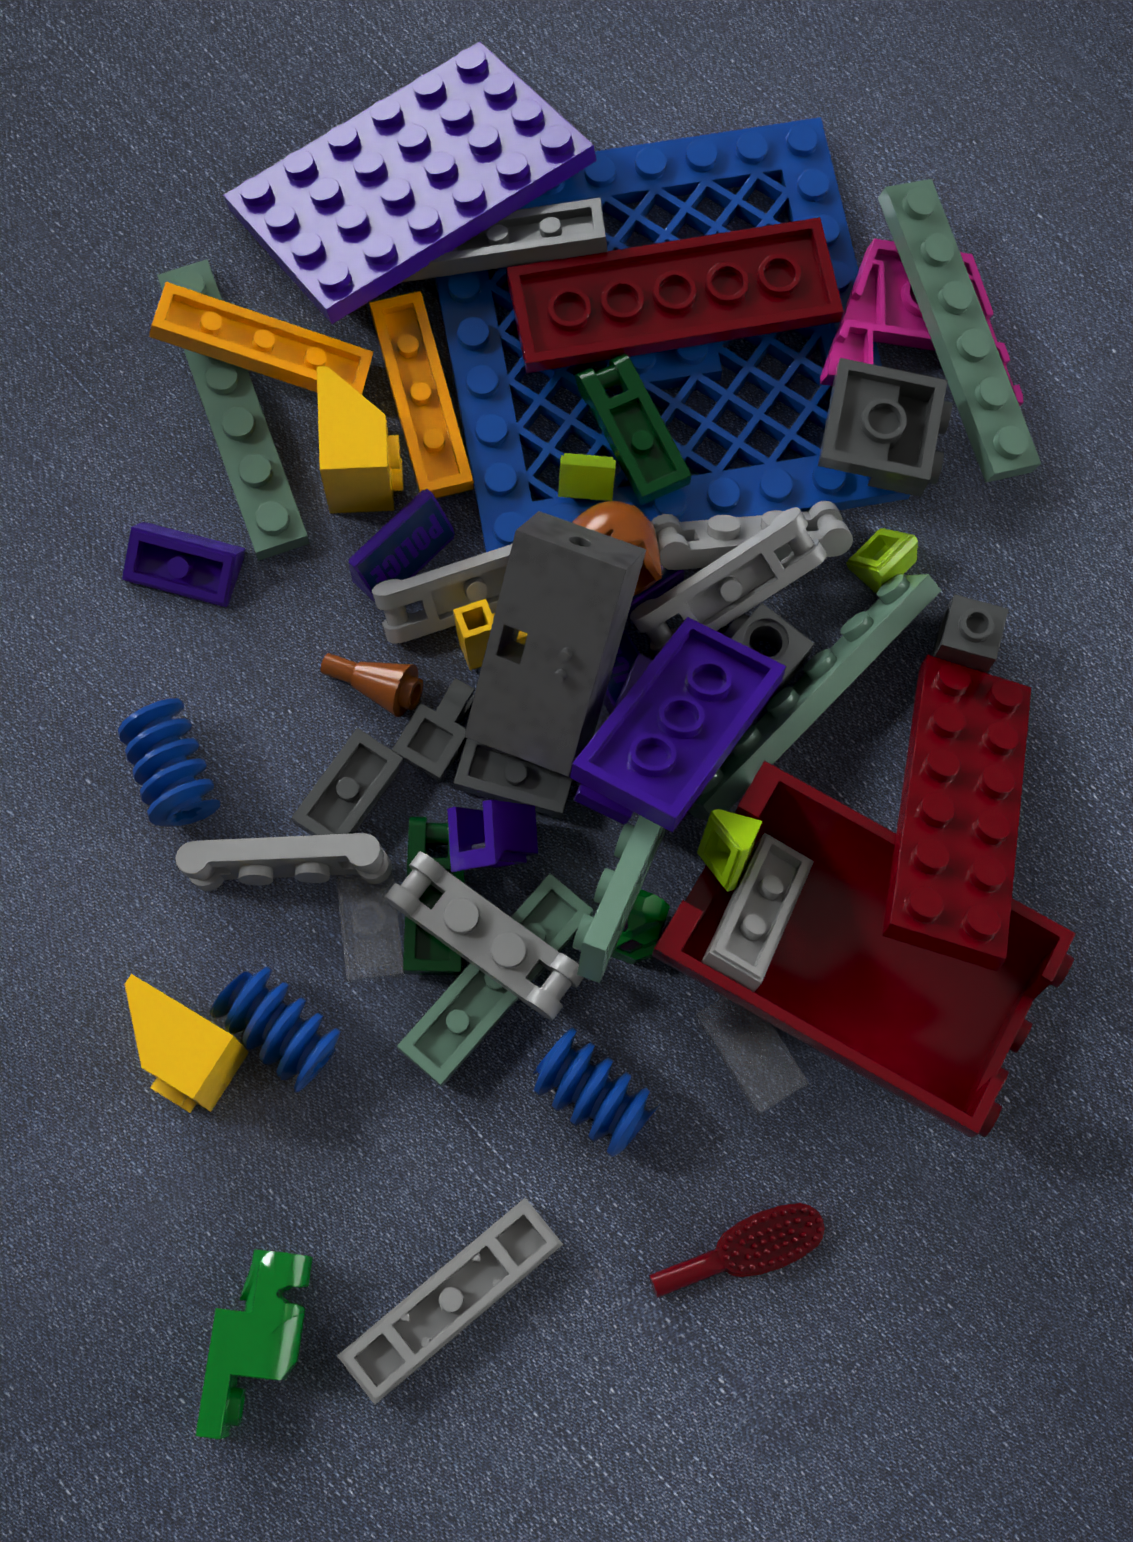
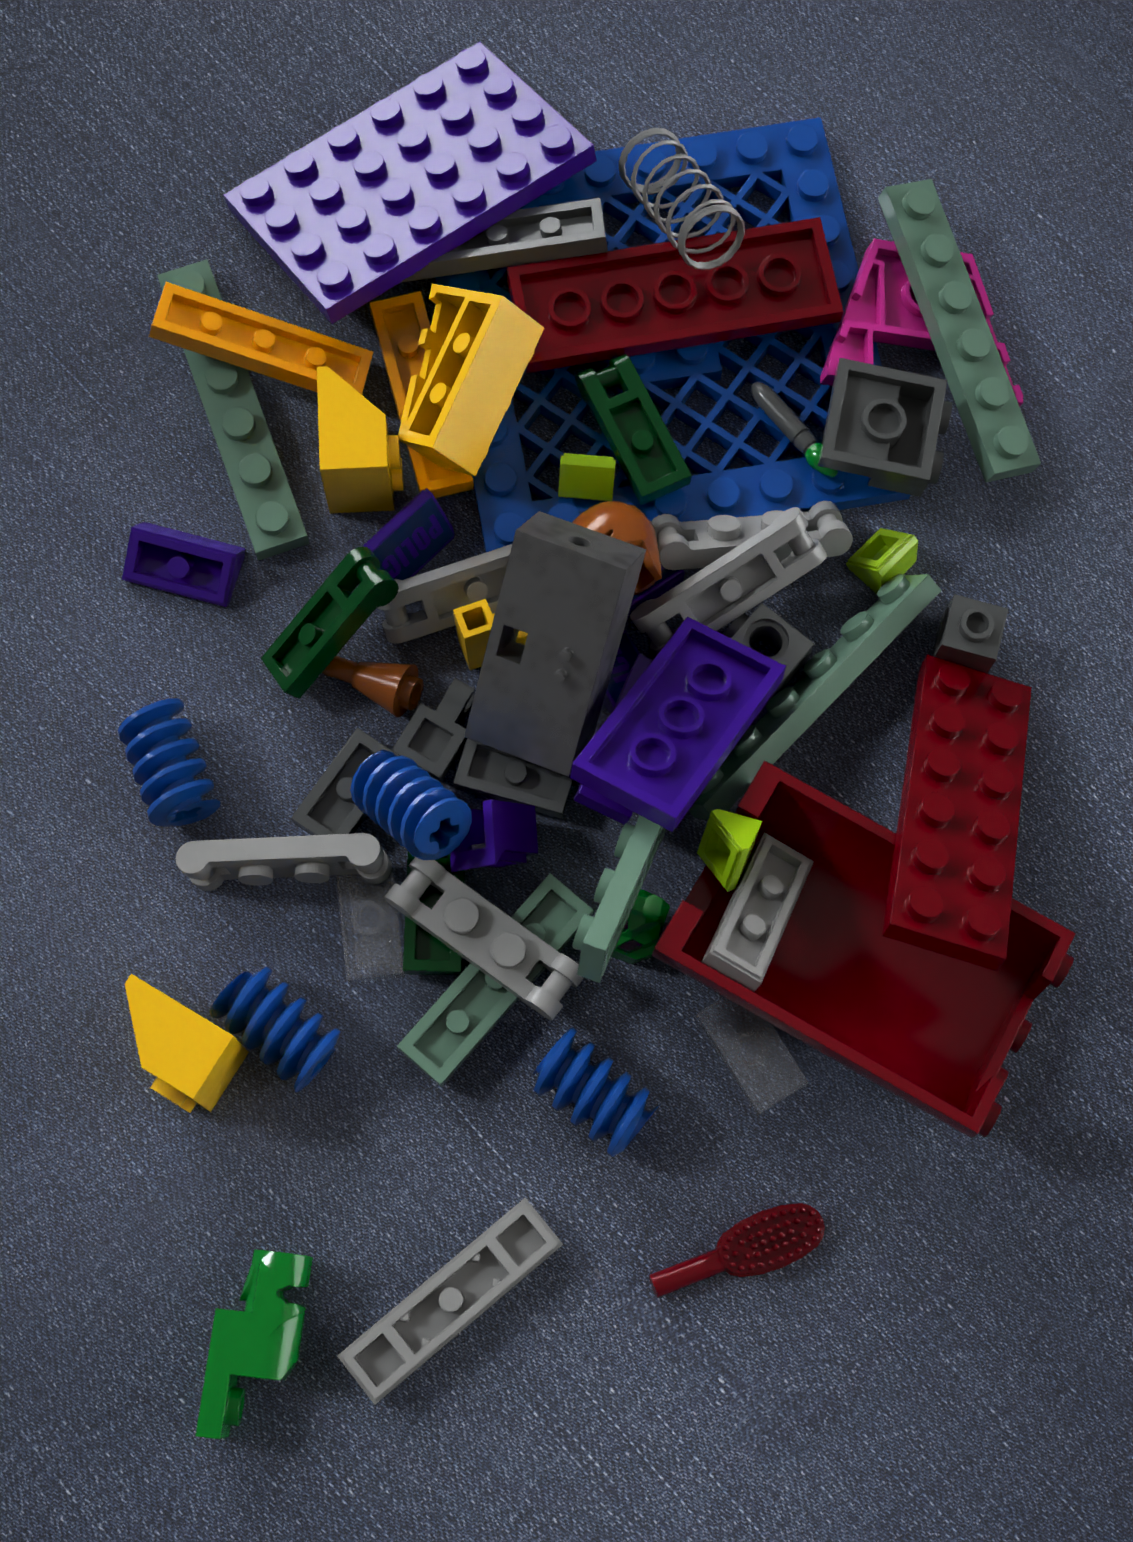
(329, 621): none -> dark green plate
(410, 805): none -> blue piece
(466, 376): none -> yellow wedge
(670, 180): none -> light grey piece
(790, 425): none -> dark grey piece

